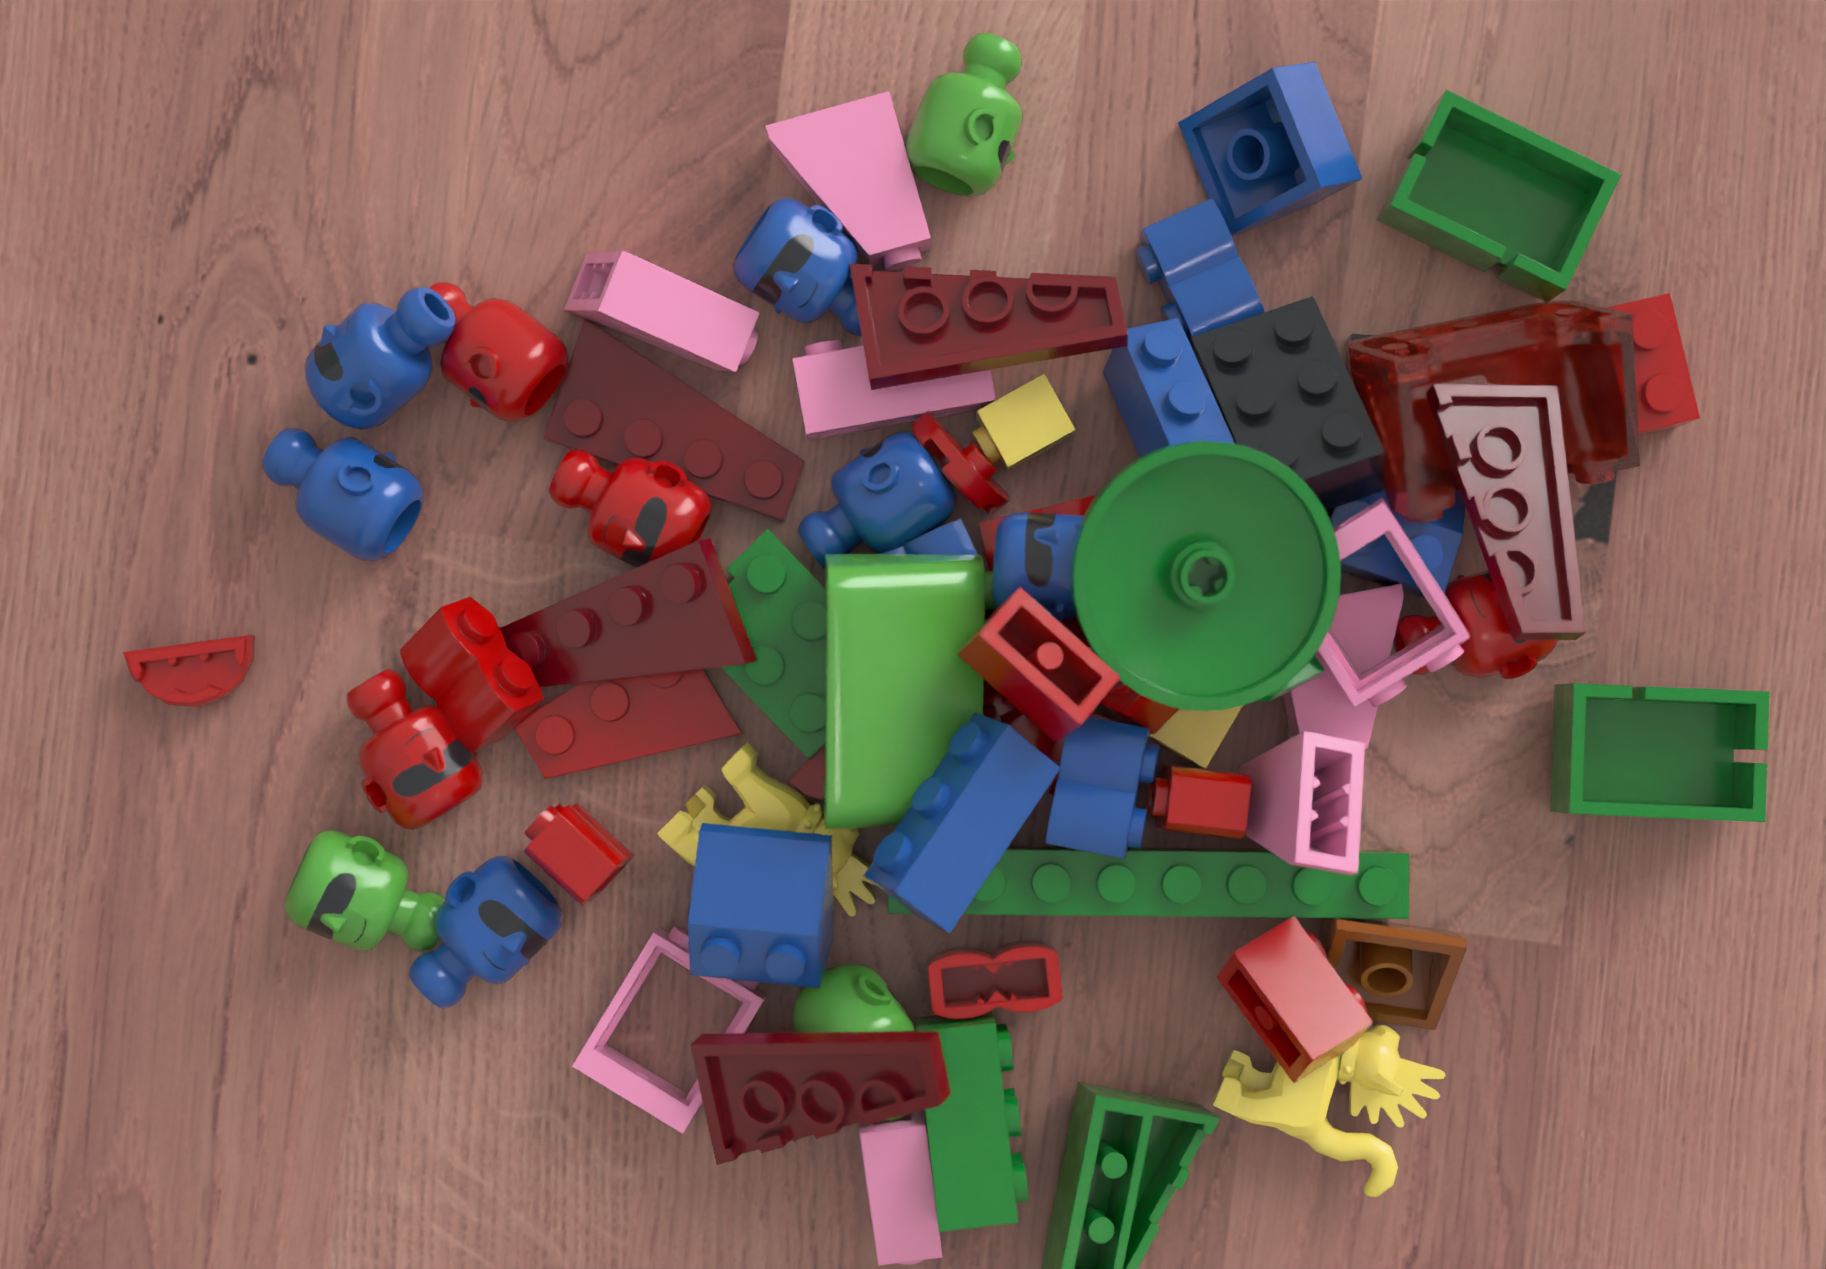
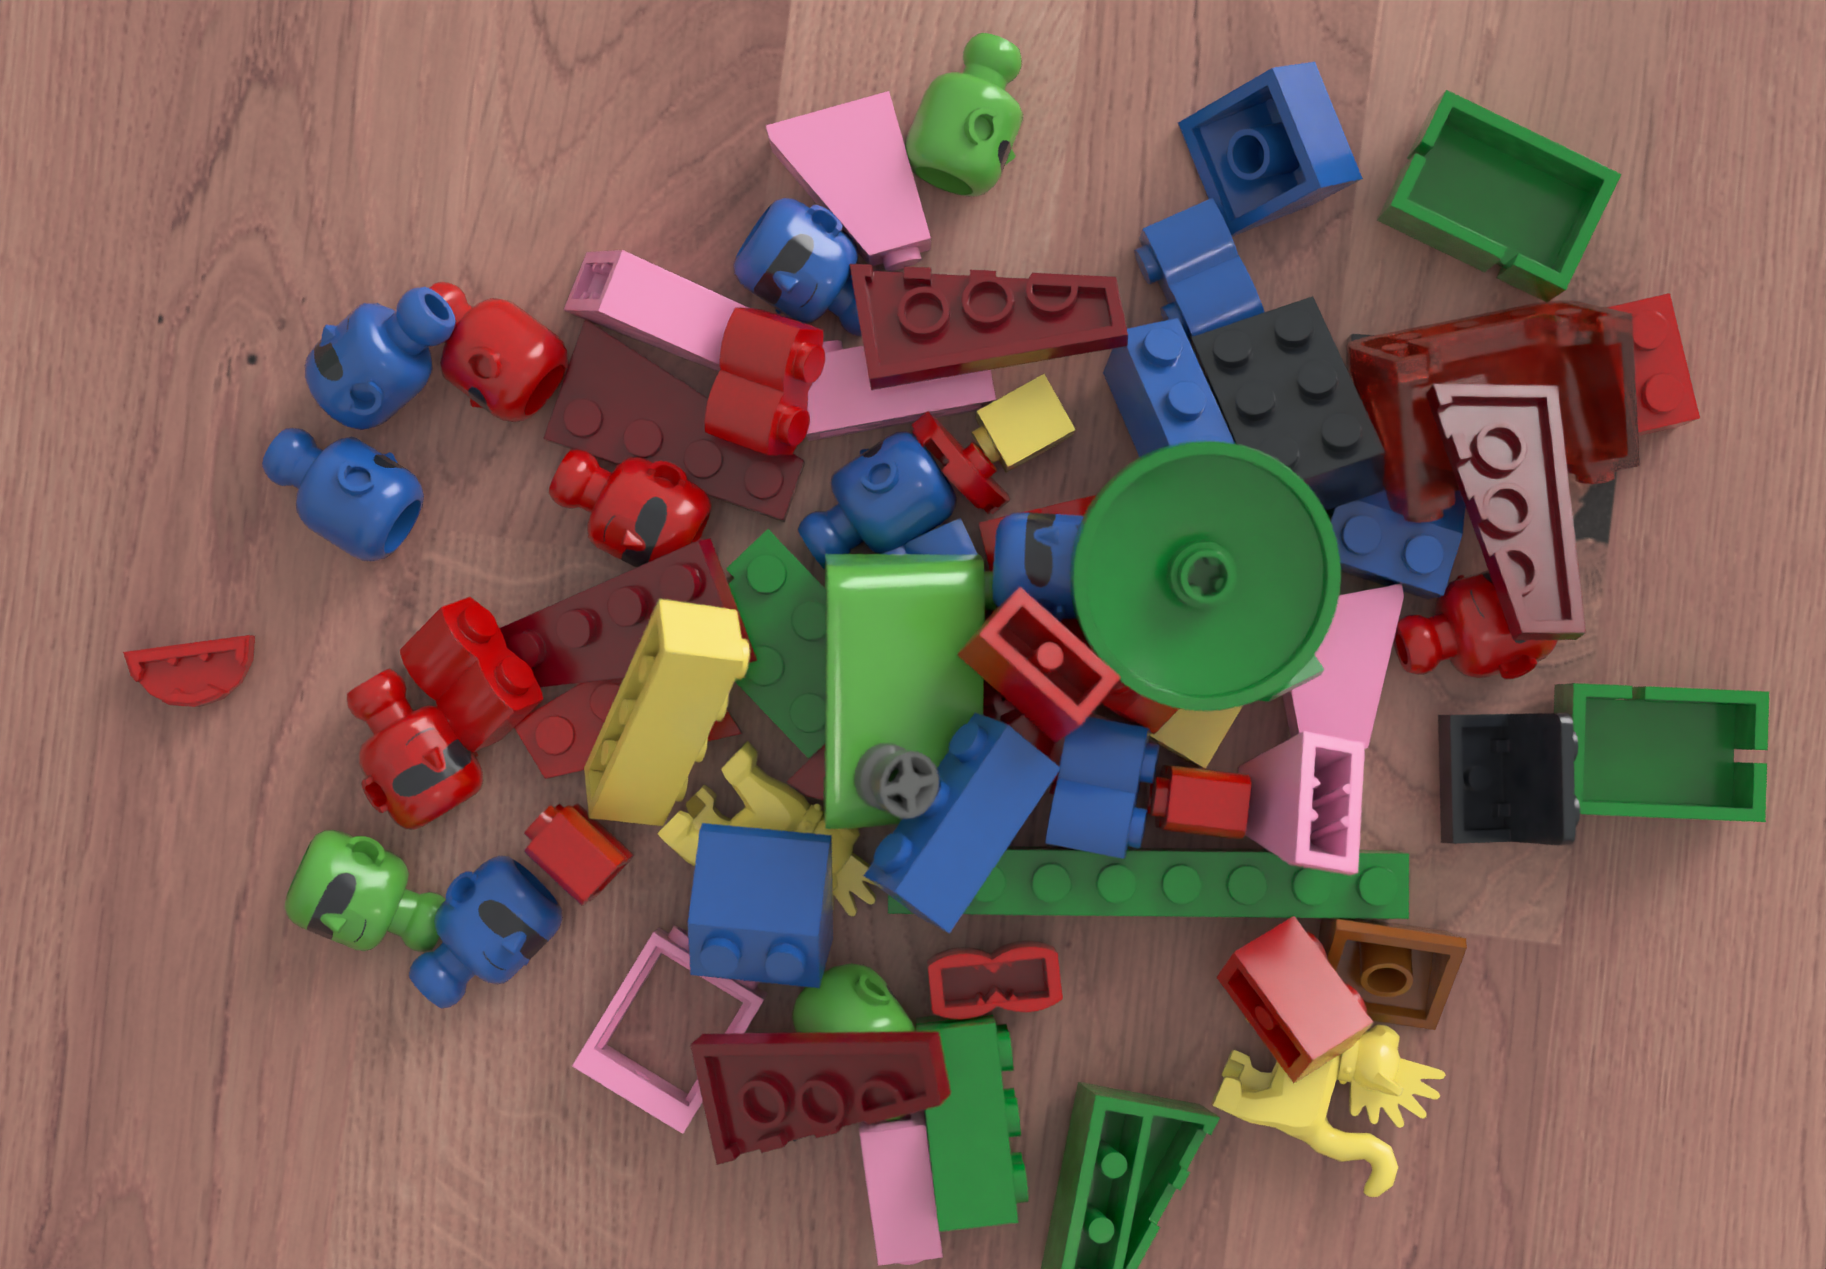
(664, 712): none -> light yellow brick
(764, 381): none -> red brick
(912, 787): none -> dark grey wheel
(1432, 650): bright pink window -> none
(1508, 778): none -> black bracket

